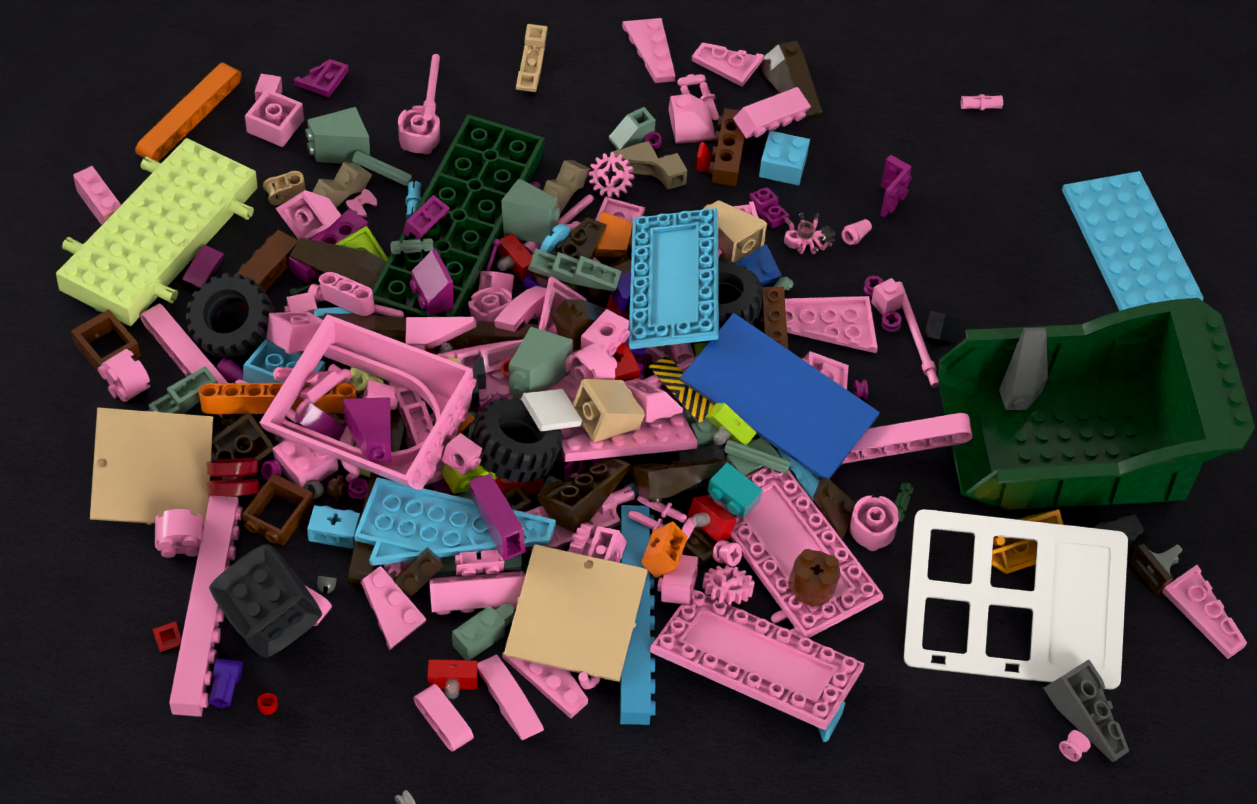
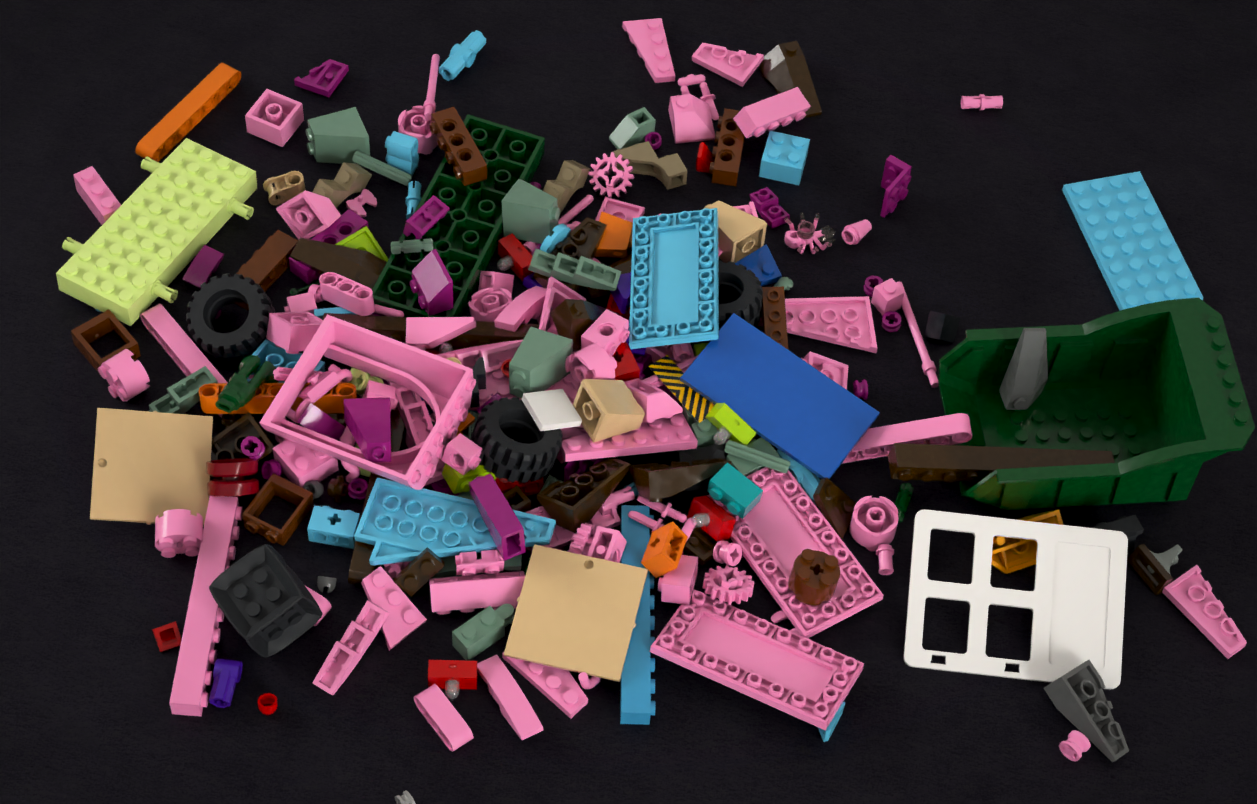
(230, 370): magenta cone -> none
(238, 390): none -> dark green piece
(247, 443): none -> magenta bush
(268, 82): bright pink brick -> none
(350, 648): none -> bright pink slope
(402, 152): none -> medium azure brick
(458, 146): none -> reddish brown brick
(462, 55): none -> medium azure piece
(496, 242): magenta hinge -> none
(532, 58): tan slope -> none
(884, 555): none -> bright pink pin
(974, 463): none -> dark brown brick

